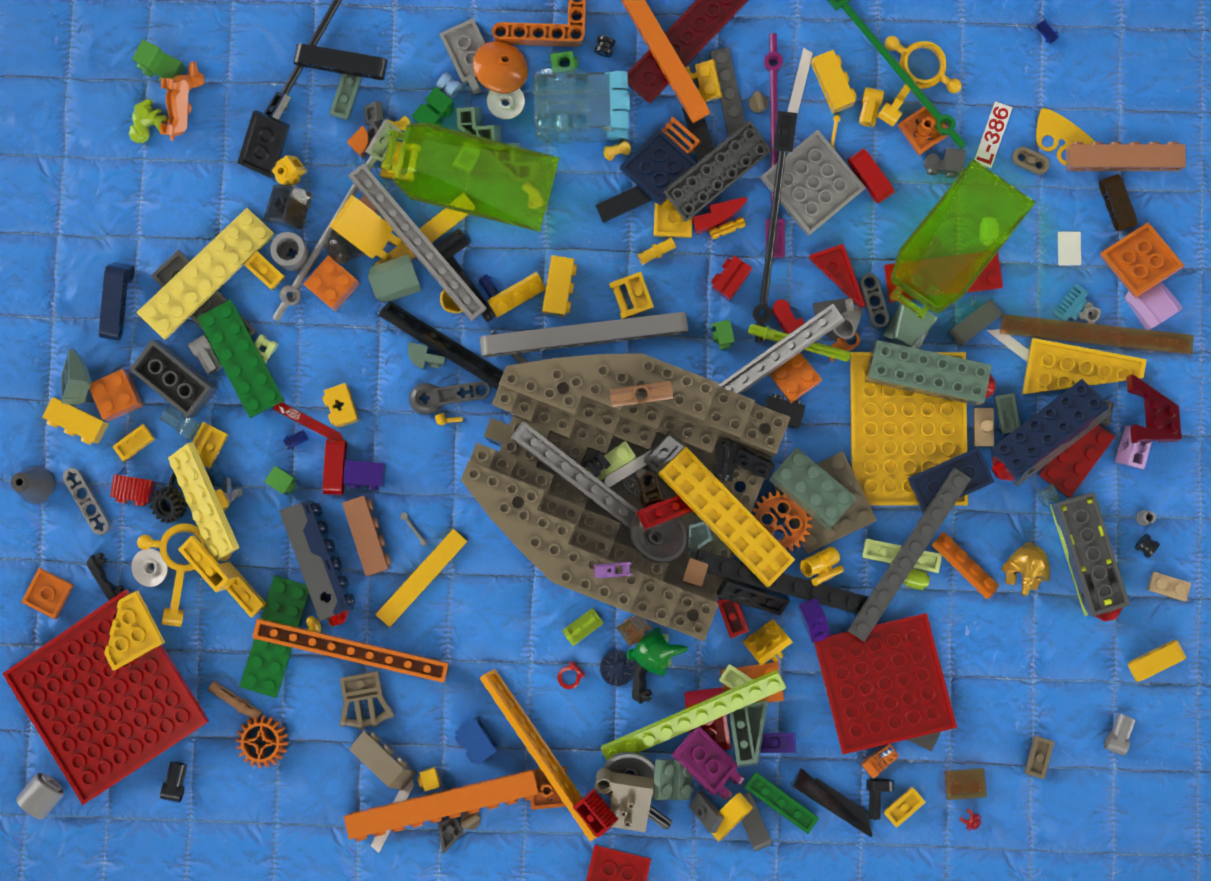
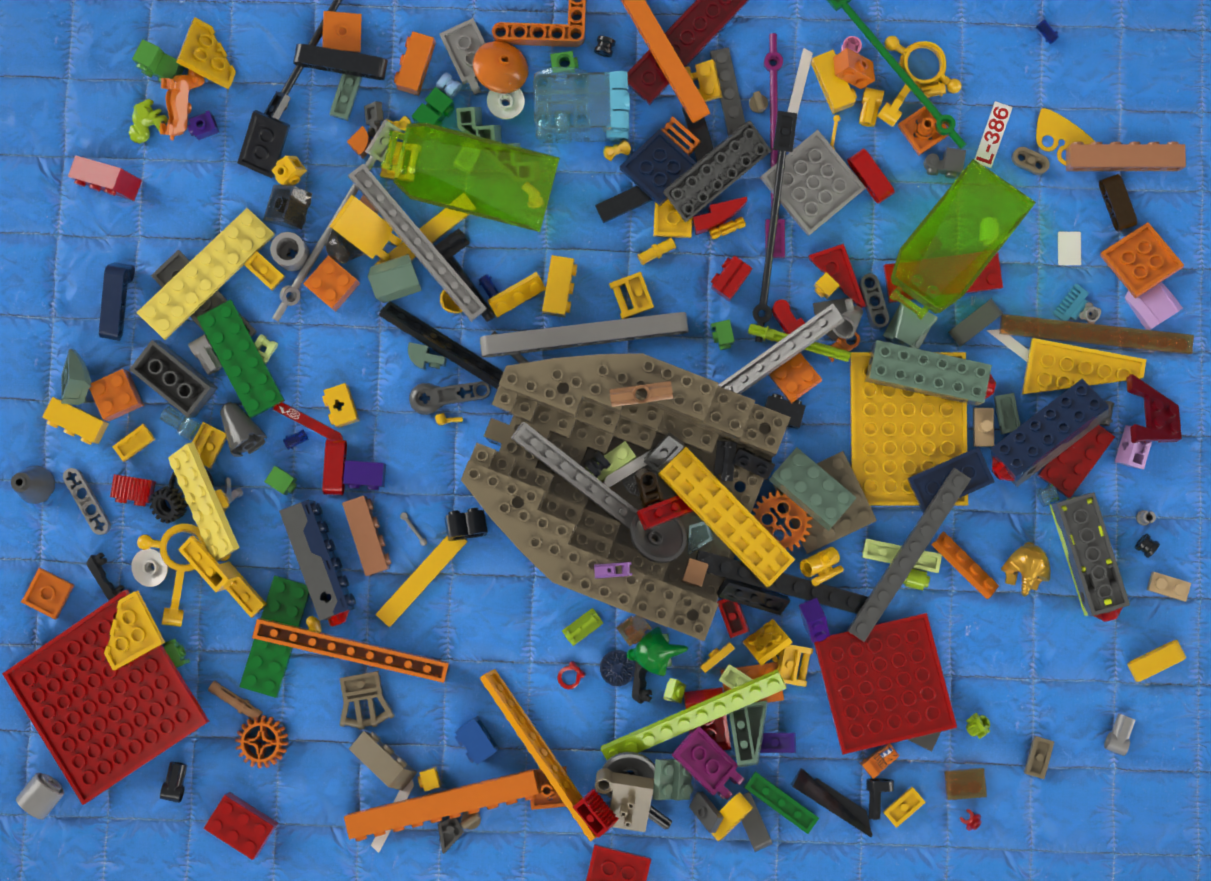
(104, 177): none -> wedge
(176, 653): none -> bright green brick
(205, 55): none -> yellow plate
(209, 125): none -> dark purple brick
(240, 825): none -> red brick
(241, 431): none -> dark grey cone
(342, 31): none -> orange plate
(414, 63): none -> orange brick
(466, 525): none -> black brick
(674, 691): none -> lime bracket
(716, 656): none -> yellow plate
(789, 664): none -> yellow plate
(826, 286): none -> yellow plate
(852, 43): none -> bright pink wheel
(854, 68): none -> orange brick
(934, 90): none -> yellow pin
(978, 725): none -> lime gear

